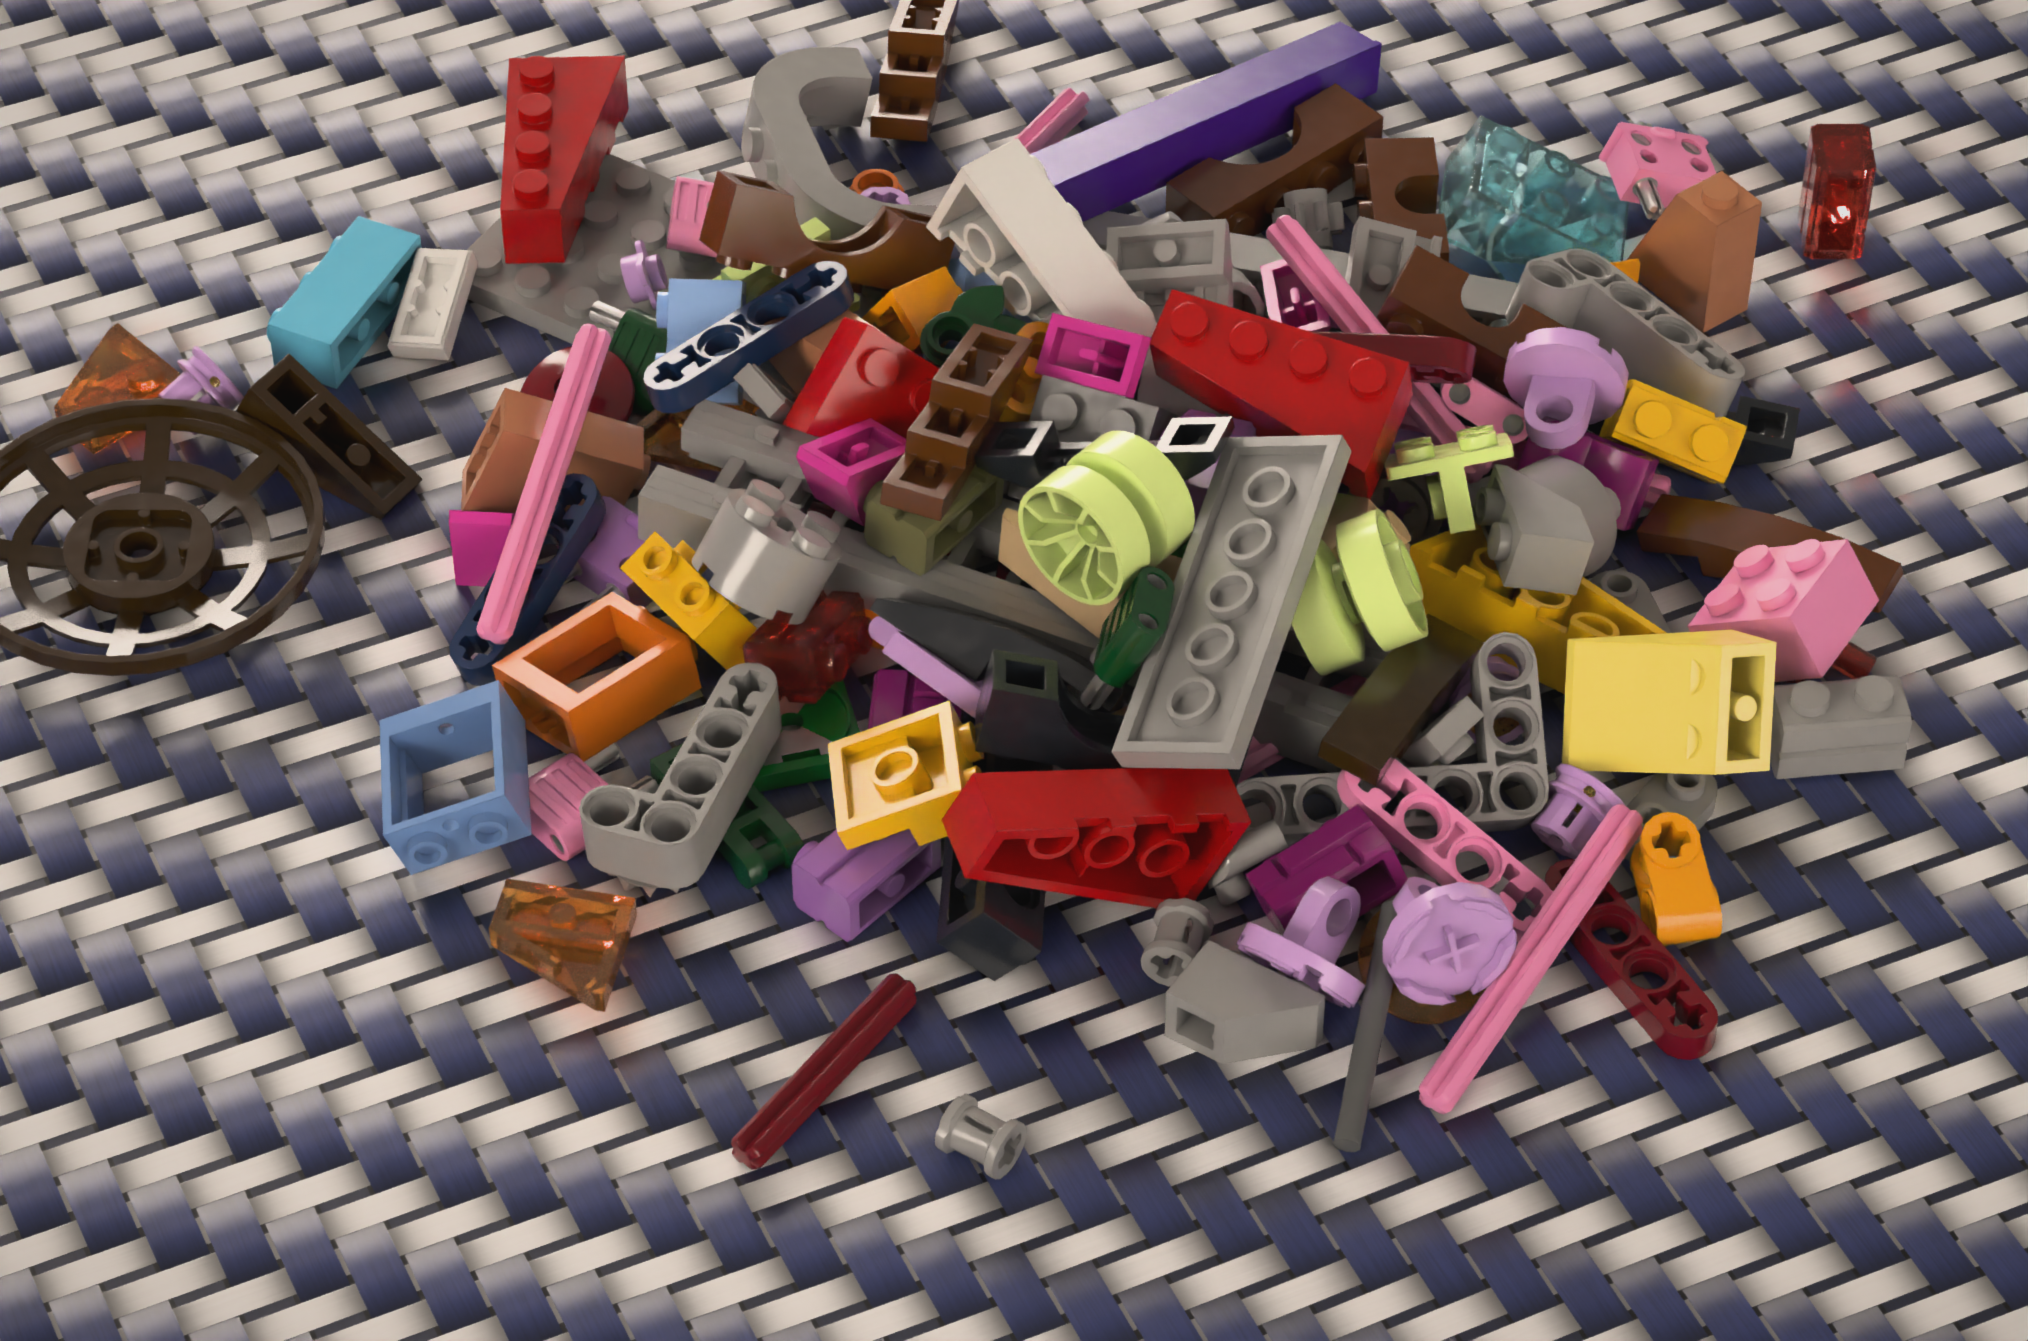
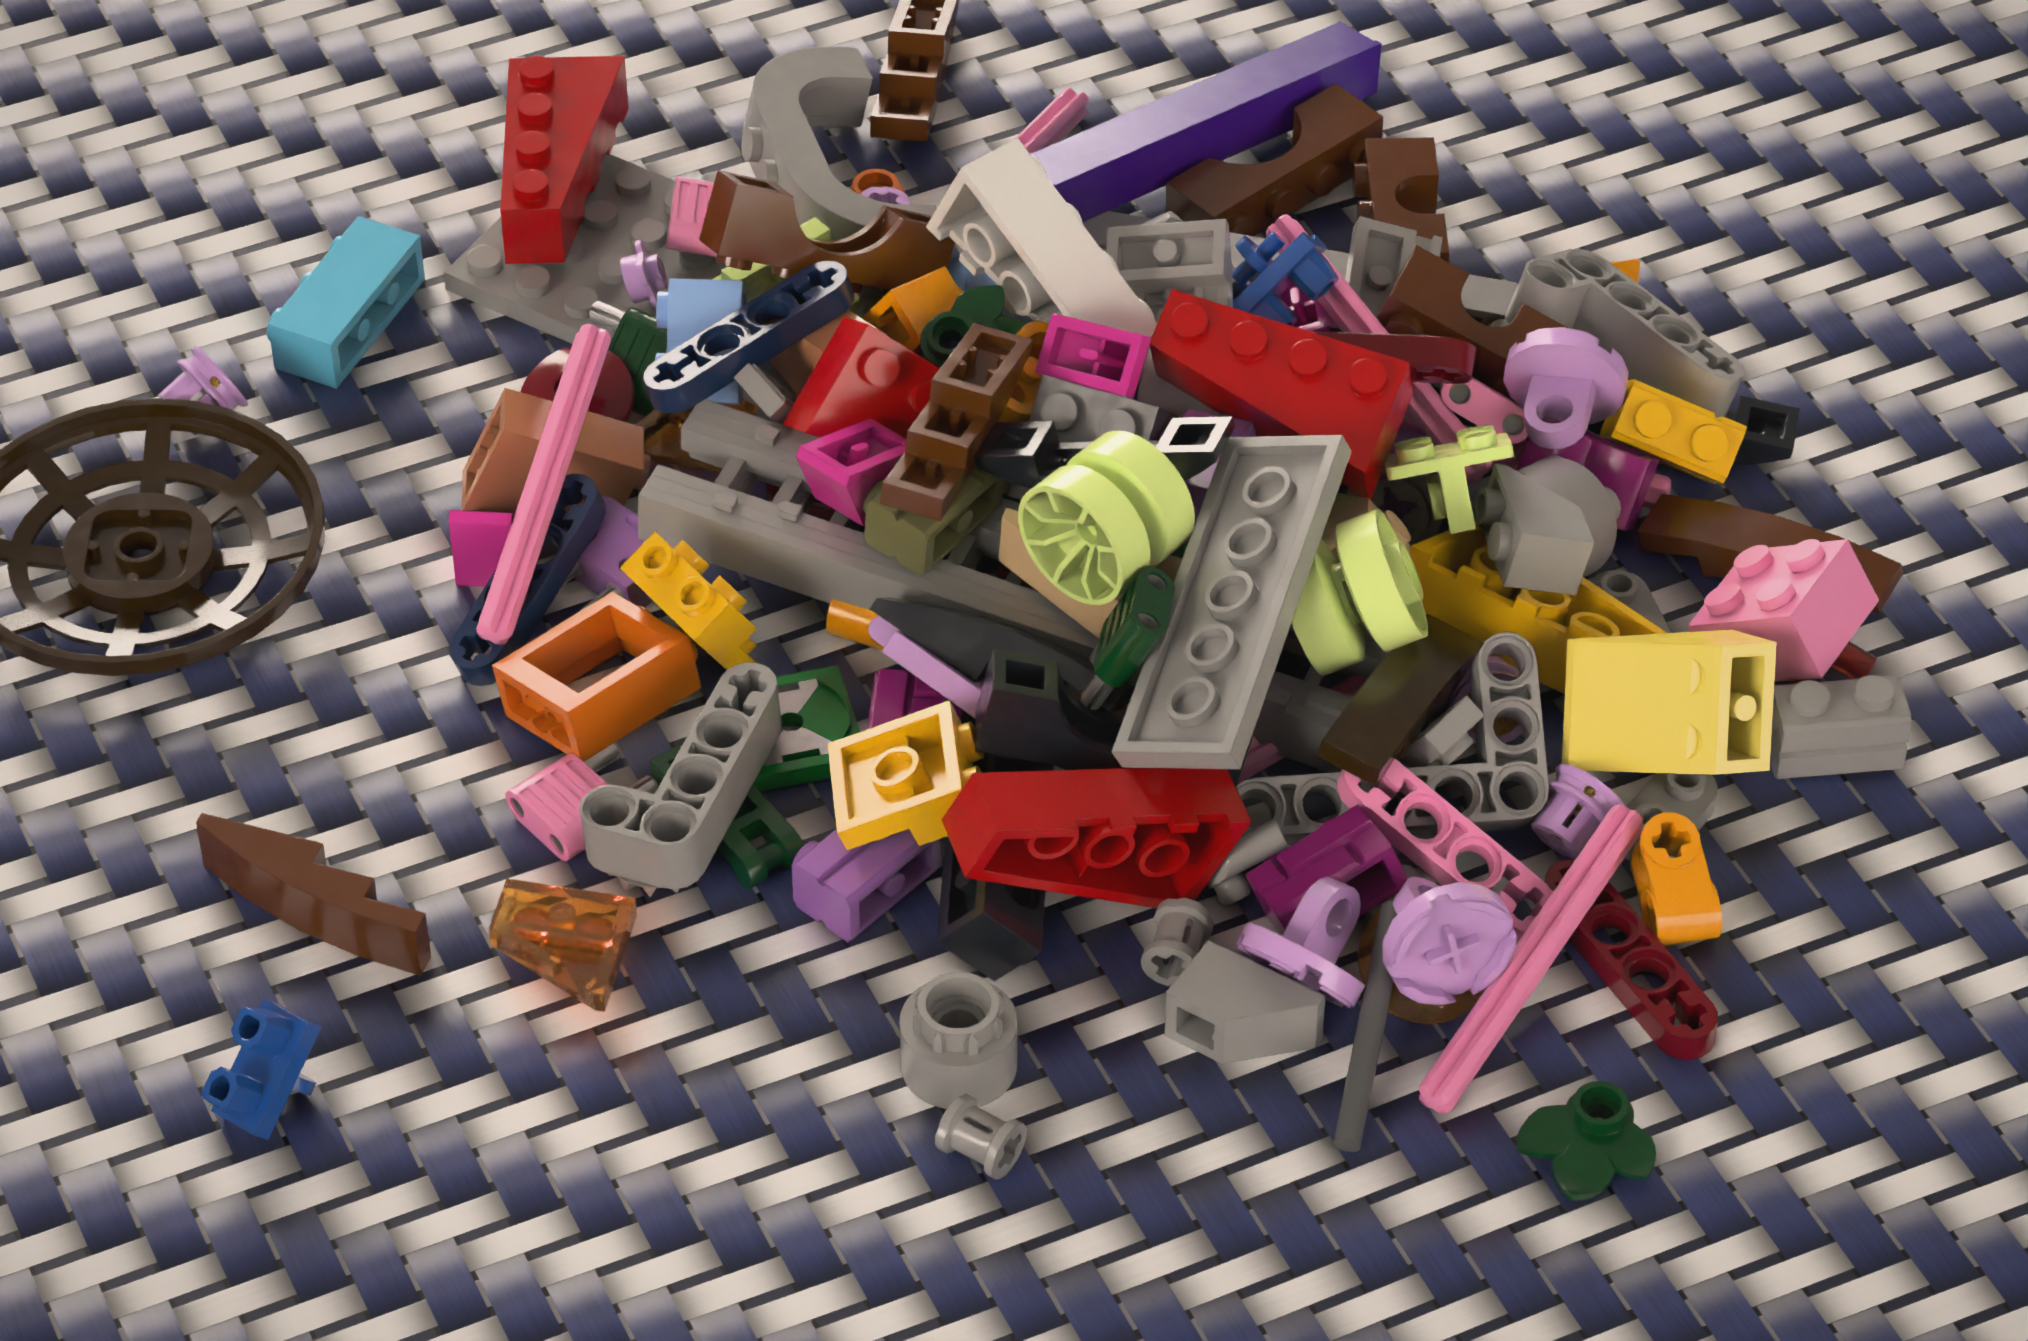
(116, 372): clear orange wing -> none
(265, 1069): none -> blue hips
(296, 885): none -> reddish brown slope
(330, 438): dark brown slope -> none
(416, 744): medium blue window -> none
(432, 304): white plate -> none
(769, 552): light grey brick -> none
(816, 652): clear red brick -> none
(823, 1071): dark red axle -> none
(958, 1040): none -> light grey piece
(1298, 263): none -> blue hips
(1314, 214): light grey gear -> none
(1526, 201): clear light blue slope -> none
(1586, 1148): none -> dark green plate
(1654, 164): bright pink piece -> none
(1703, 251): nougat slope -> none
(1836, 191): clear red brick -> none

